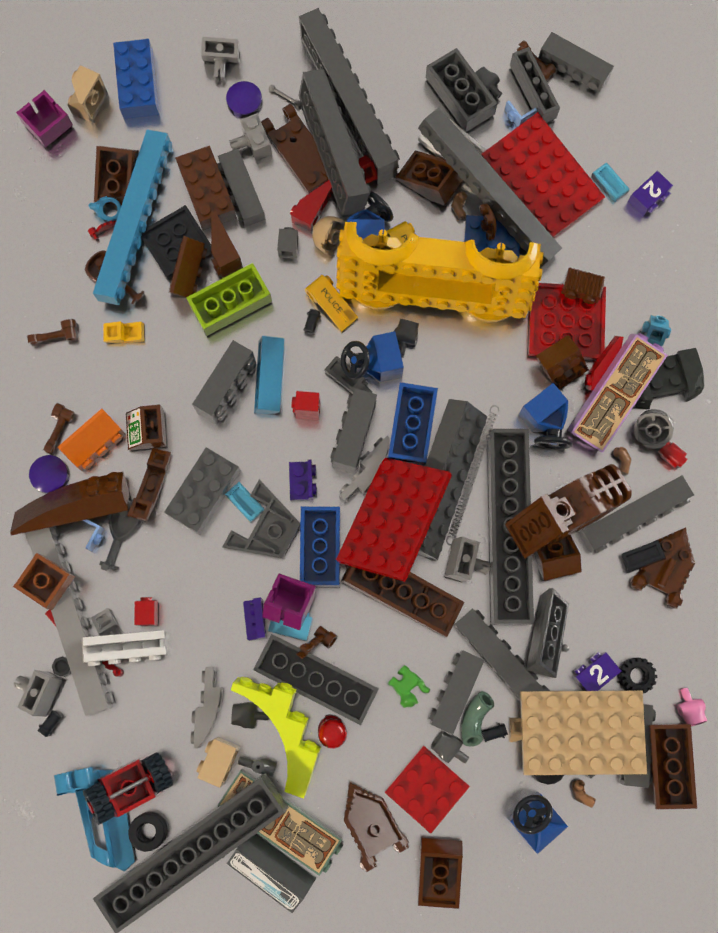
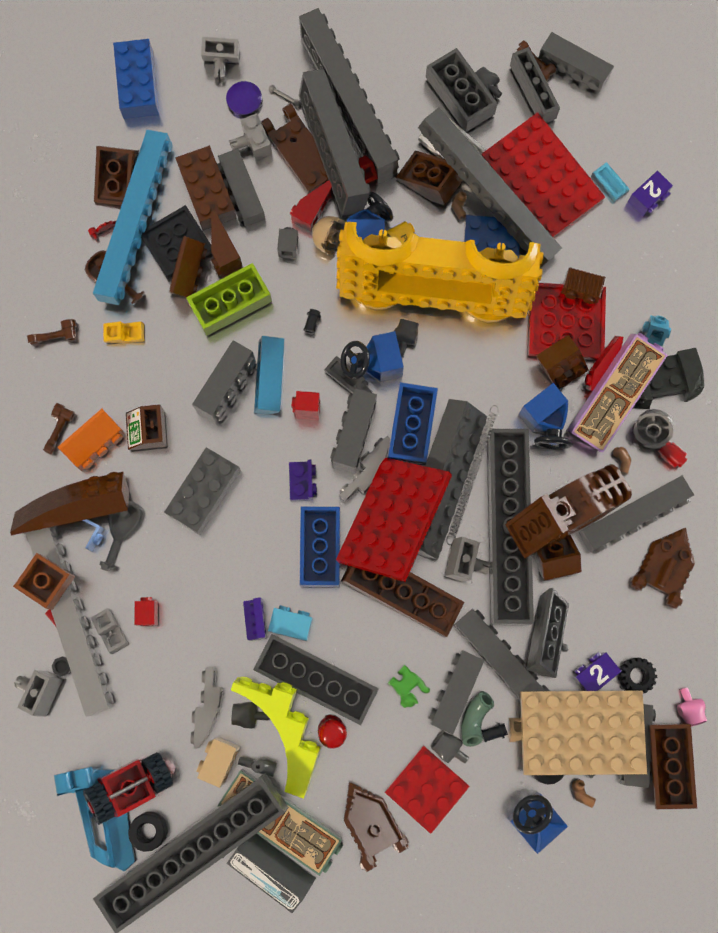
(48, 473): dark purple dish -> none
(49, 121): magenta piece -> none
(49, 724): black pin -> none
(88, 93): tan slope -> none
(98, 208): dark azure piece -> none
(118, 672): red piece -> none
(123, 646): white brick -> none
(151, 485): reddish brown slope -> none
(244, 502): medium azure tile -> none
(273, 530): dark grey wing -> none
(289, 601): magenta piece -> none
(322, 636): reddish brown brick -> none
(323, 293): yellow door -> none
(440, 873): reddish brown slope -> none
(489, 222): reddish brown dish -> none
(514, 116): light blue bracket -> none
(643, 556): black tile -> none

